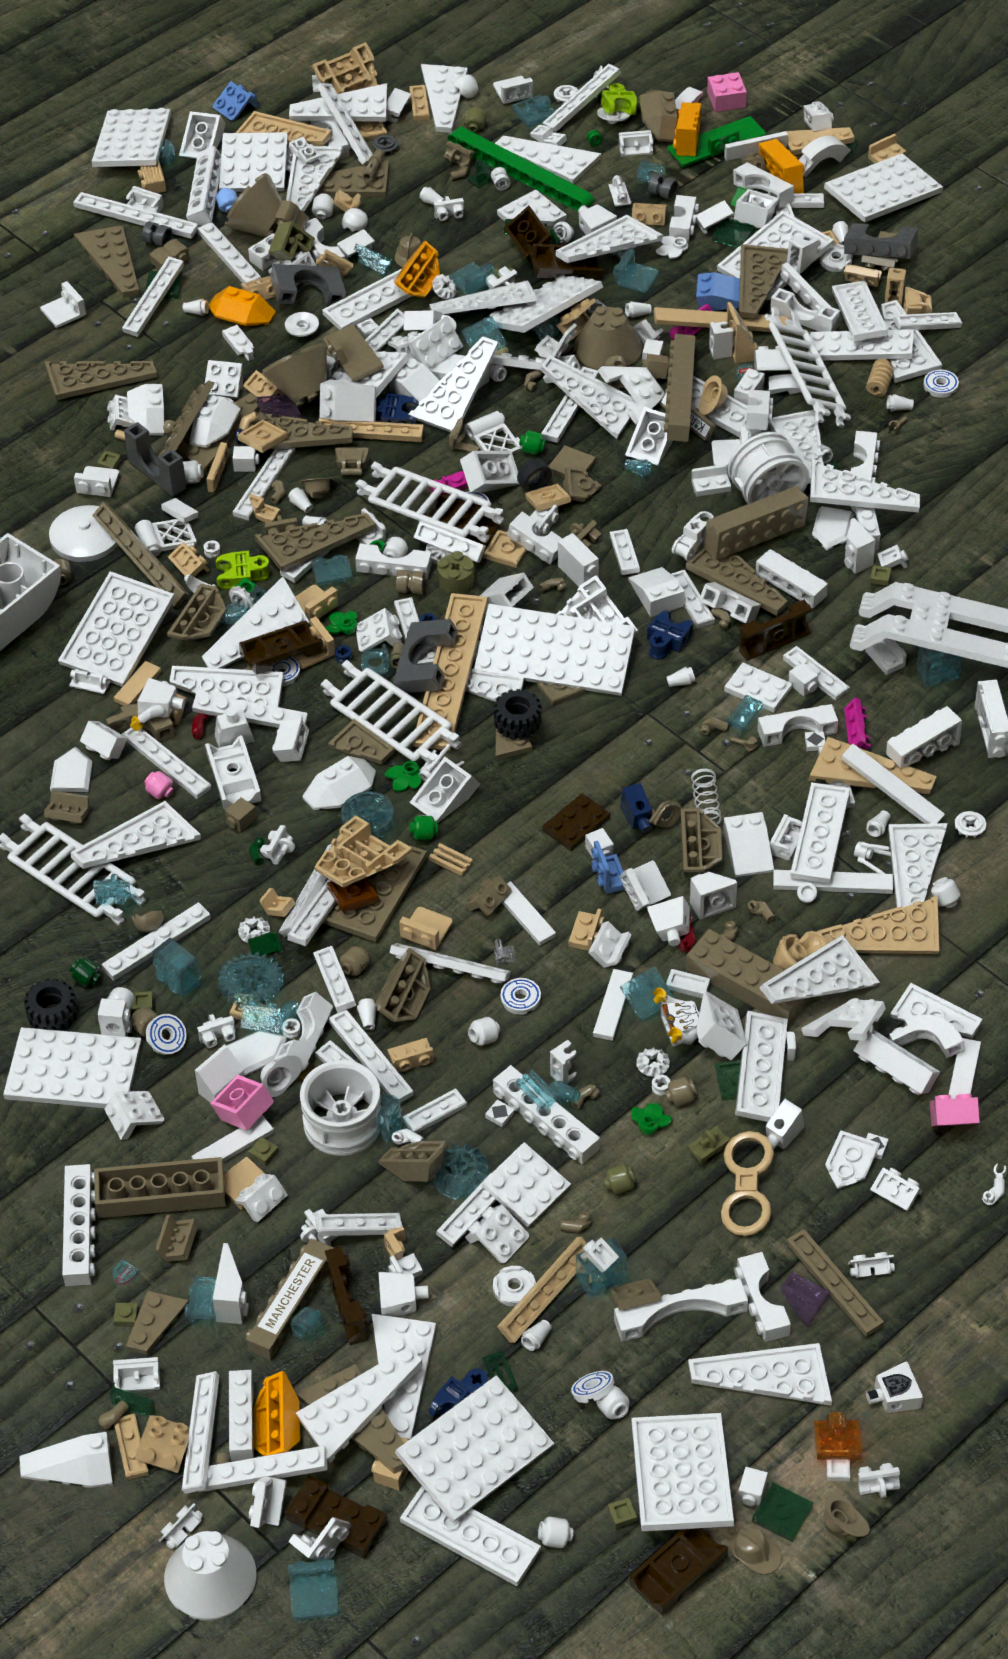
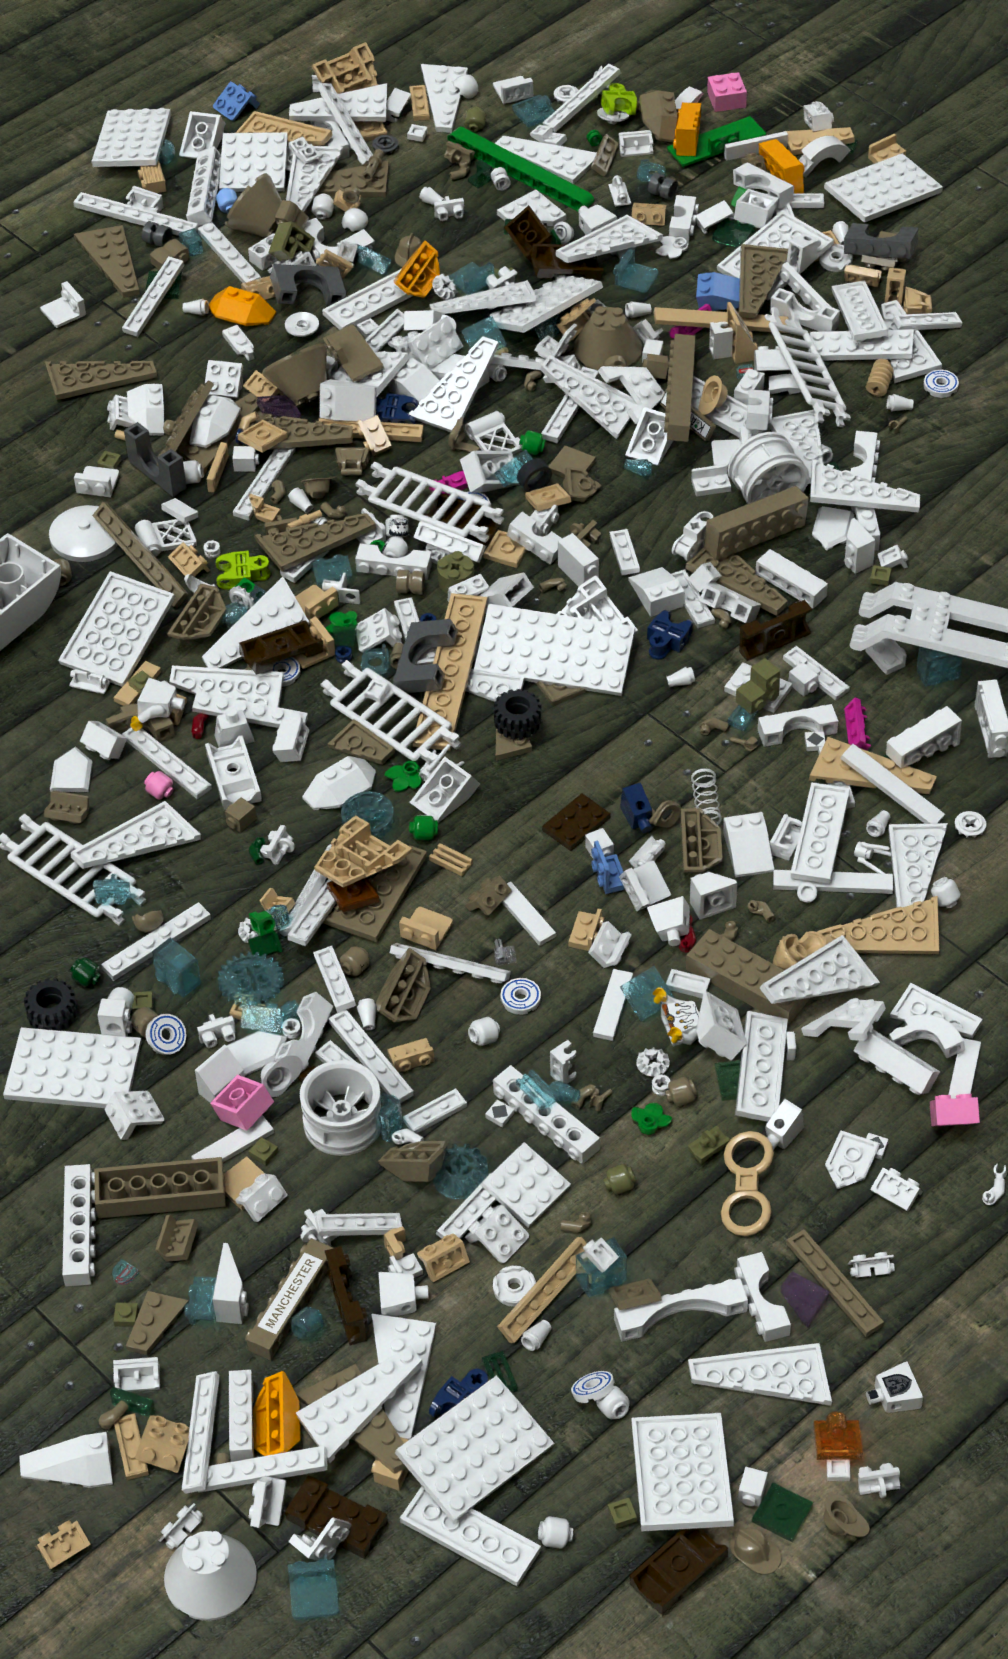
(63, 1544): none -> tan bracket
(138, 681): none -> olive plate
(192, 241): none -> clear light blue brick
(269, 920): none -> leg
(305, 519): none -> tan bar
(333, 513): none -> dark tan arm
(341, 587): none -> white bracket
(345, 635): none -> clear green panel
(347, 250): none -> white tile
(351, 195): none -> dark tan tile
(374, 435): none -> tan bracket
(376, 690): none -> white tile
(397, 526): none -> white head
(417, 133): none -> white plate
(444, 1257): none -> tan bracket
(471, 586): none -> white bracket
(509, 471): none -> clear light blue plate
(597, 1100): none -> dark tan hand
(604, 155): none -> dark tan tile
(649, 851): none -> white hinge
(704, 574): none -> white brick
(761, 687): none -> olive brick

